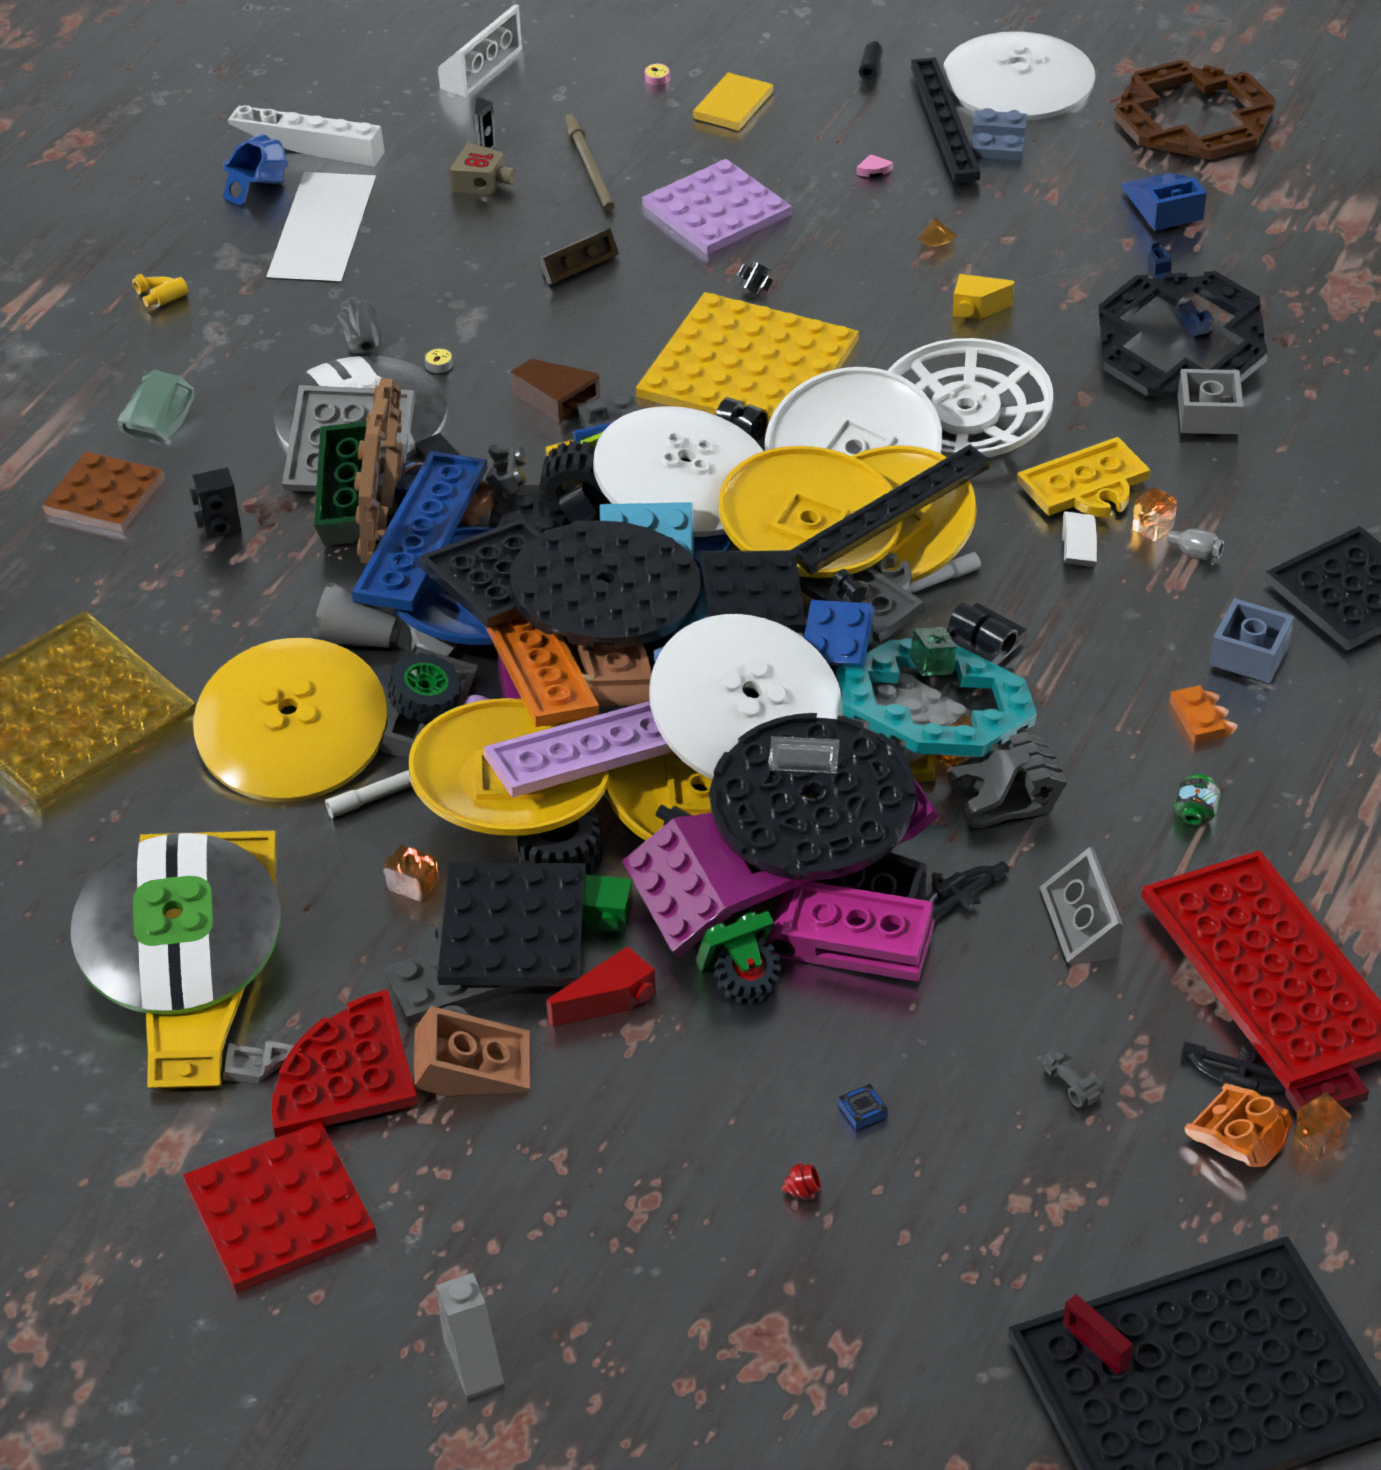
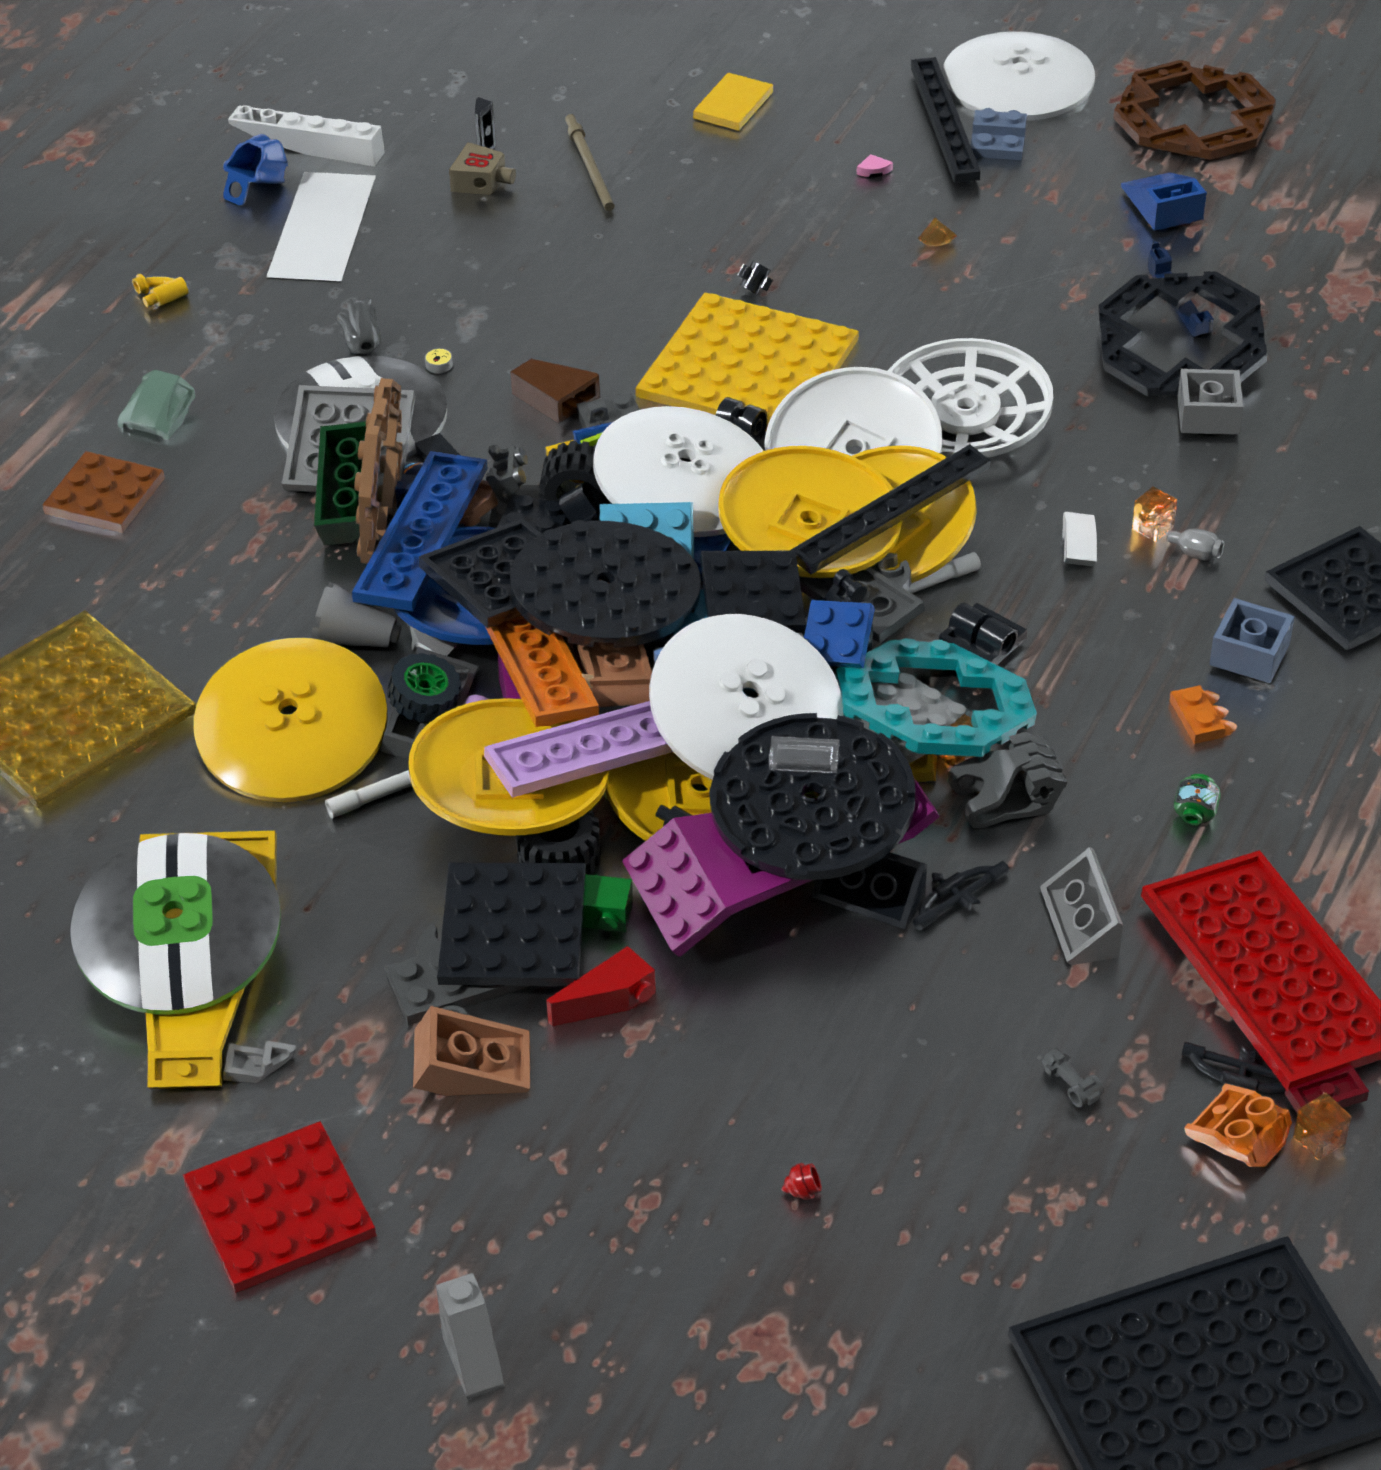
(216, 503): black brick -> none
(344, 1069): red plate -> none
(410, 873): clear orange brick -> none
(482, 54): white slope -> none
(578, 256): dark brown plate -> none
(657, 74): tile -> none
(717, 206): lavender plate -> none
(741, 957): plate -> none
(853, 930): dark pink hinge -> none
(863, 1106): tile -> none
(870, 60): black cylinder -> none
(931, 656): clear green brick -> none
(981, 296): yellow slope -> none
(1086, 479): yellow plate -> none
(1097, 1334): dark red tile -> none

